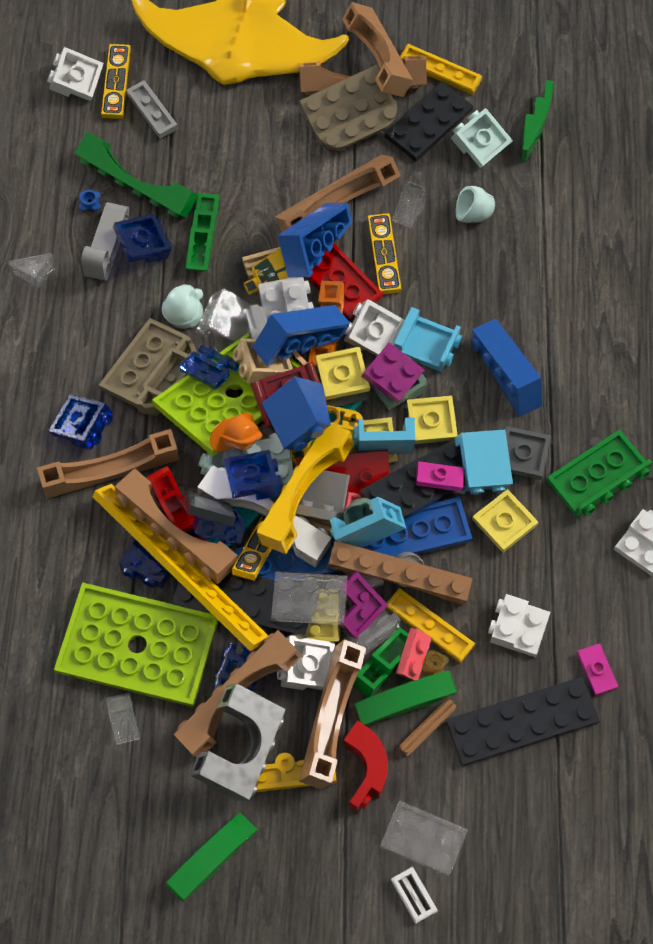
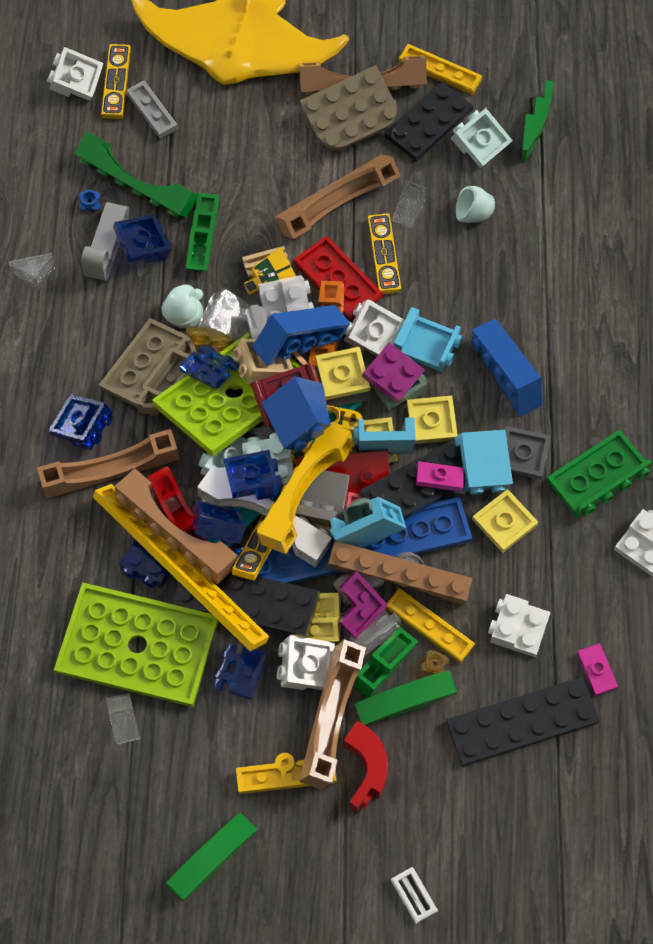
(204, 336): none -> clear yellow slope
(209, 508): black tile -> none
(235, 432): orange piece -> none
(262, 721): flat silver arch -> none
(274, 655): medium nougat arch -> none
(309, 598): clear plate -> none
(312, 237): blue wedge -> none
(393, 74): medium nougat arch -> none
(413, 654): coral plate -> none
(424, 838): clear plate -> none
(427, 727): medium nougat axle -> none

